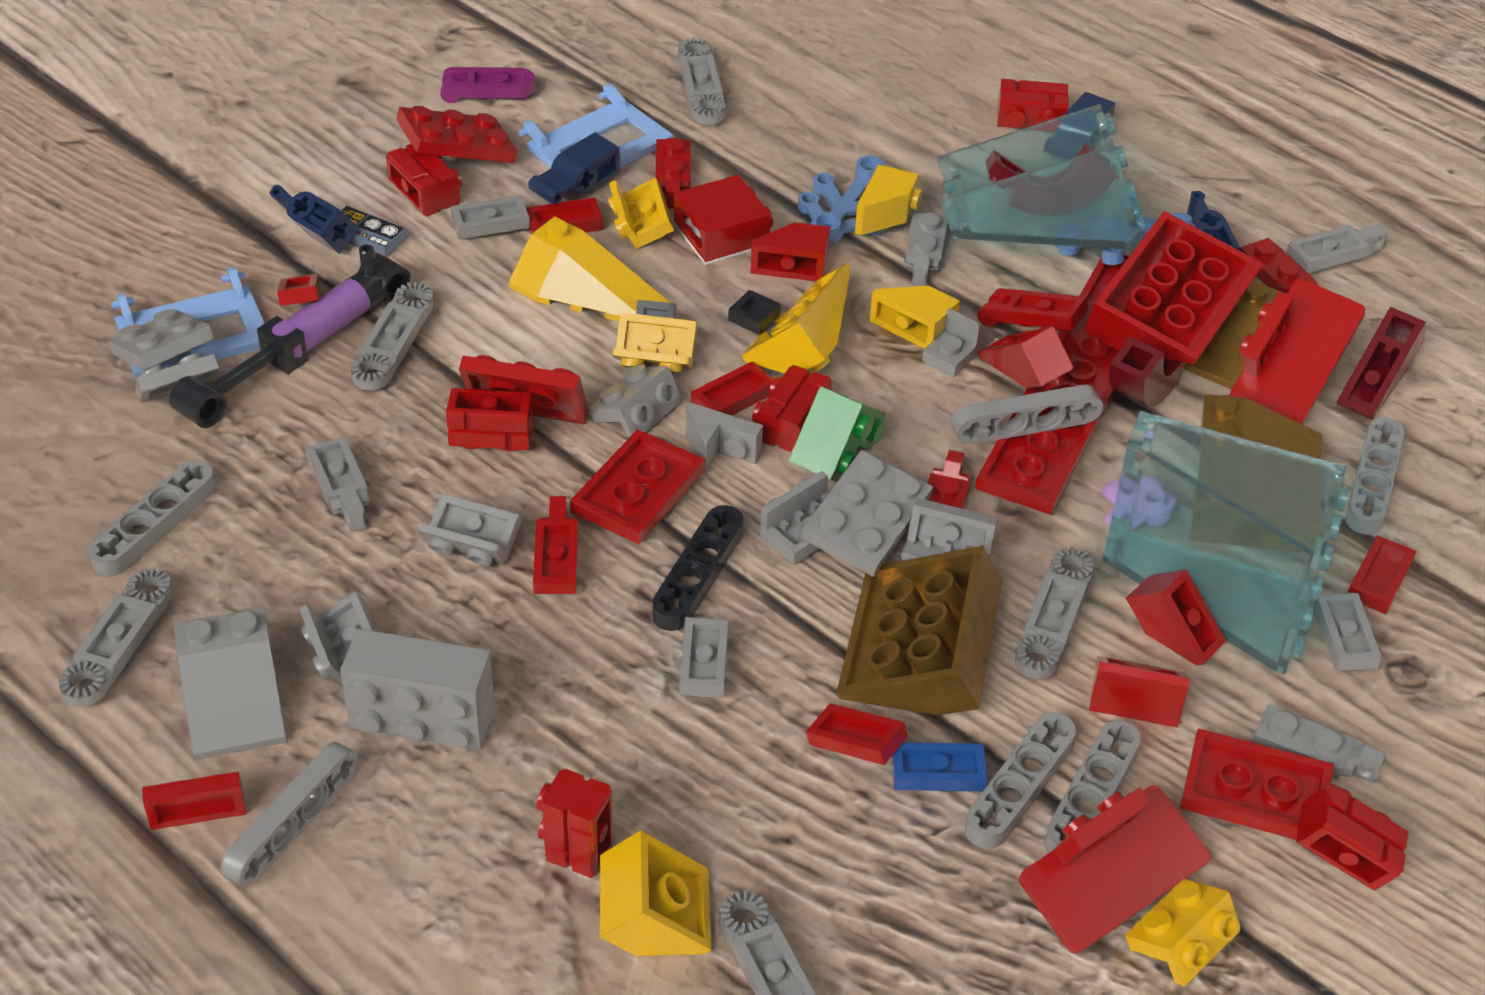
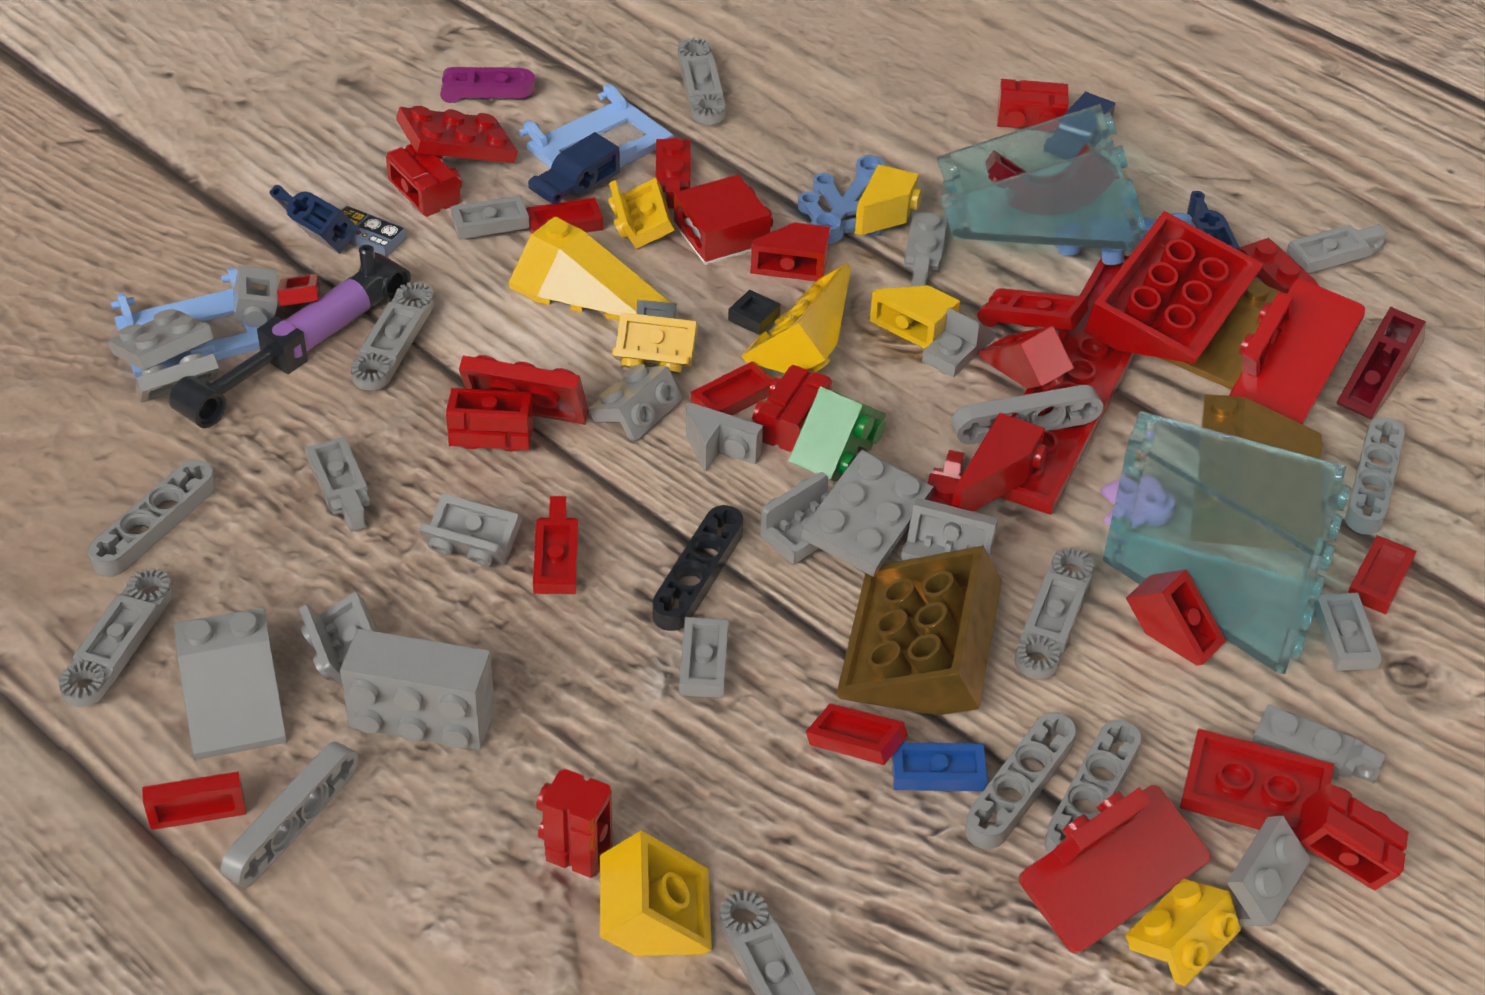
(251, 304): none -> light grey brick
(637, 486): red plate -> none
(1001, 462): none -> red slope
(1138, 691): red slope -> none
(1143, 373): dark red arch -> none
(1267, 873): none -> light grey bracket

